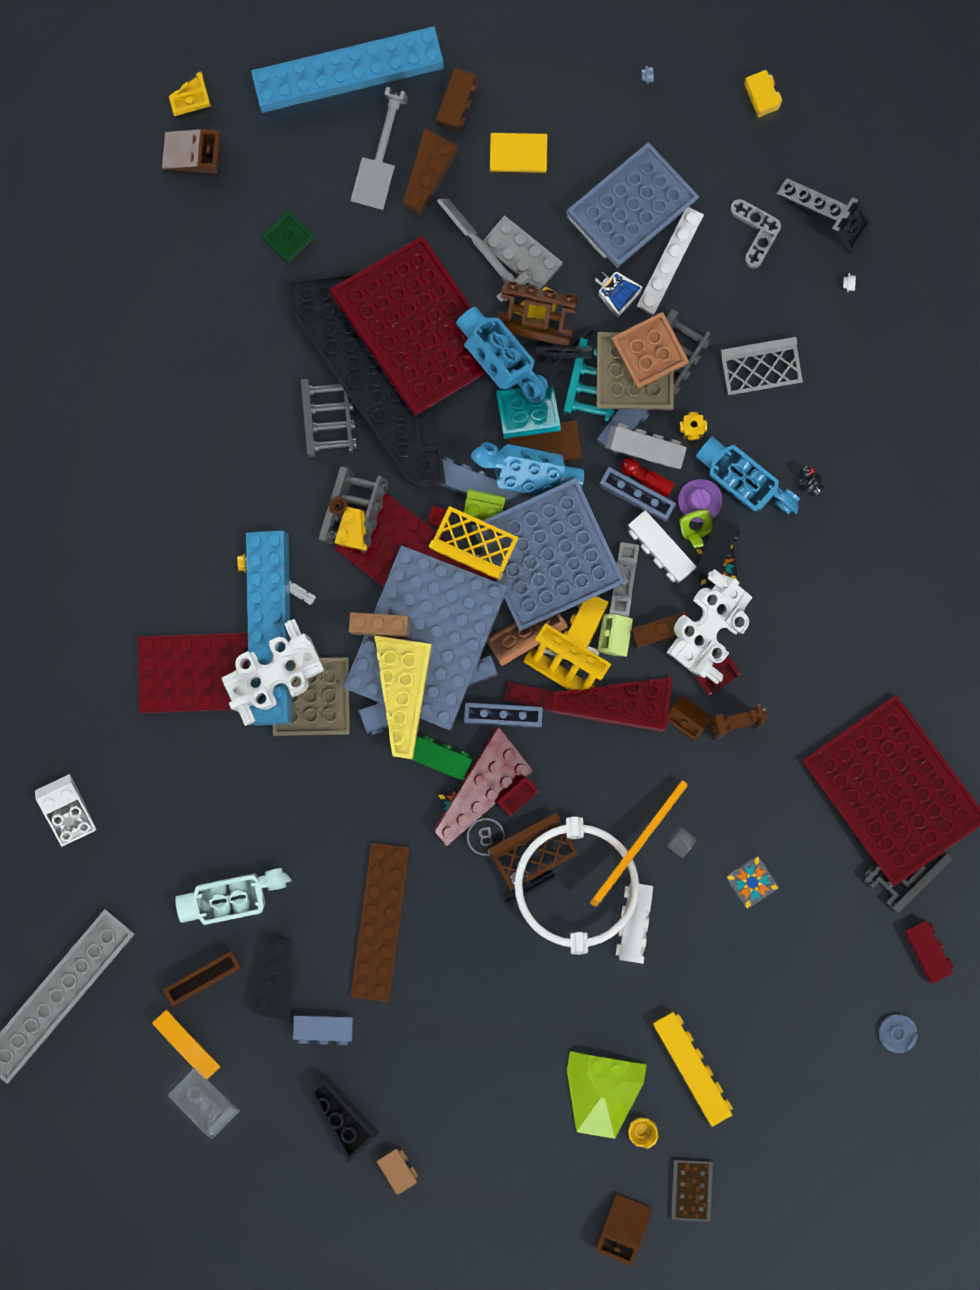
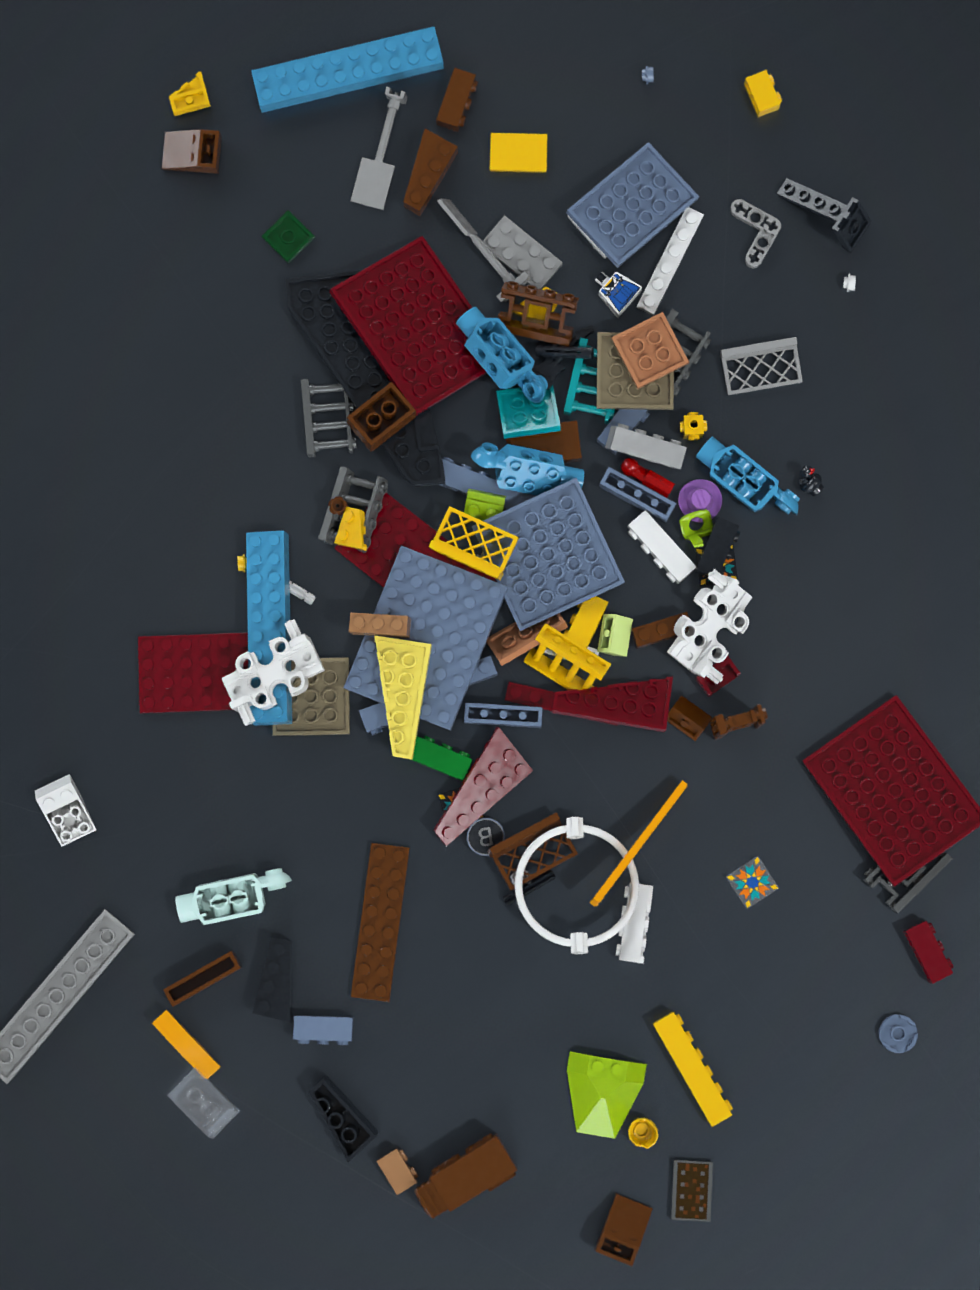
(381, 416): none -> reddish brown brick
(436, 516): red tile -> none
(466, 1176): none -> reddish brown piece
(518, 796): dark red panel -> none
(627, 565): light grey slope -> none
(682, 843): clear slope -> none

